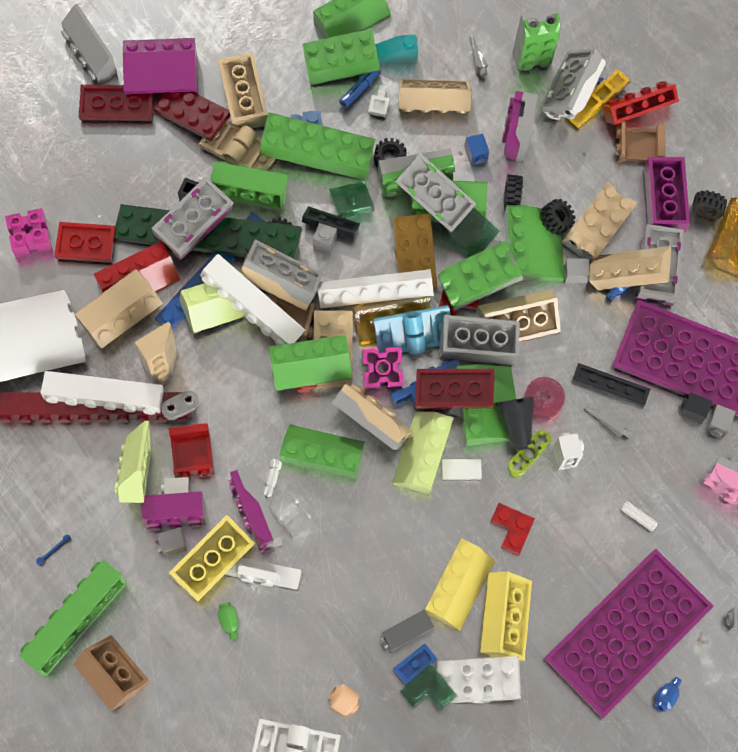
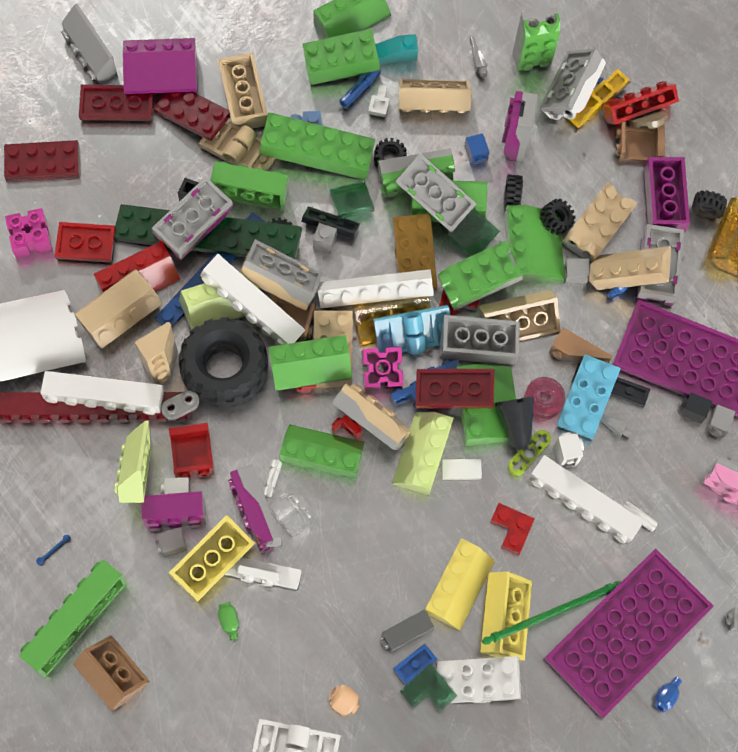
(41, 160): none -> dark red plate
(218, 337): none -> black tyre
(350, 426): none -> red bracket
(497, 636): none -> green hose
(572, 348): none -> medium nougat slope
(586, 500): none -> white brick
(588, 397): none -> medium azure plate
(651, 119): none -> dark tan tile

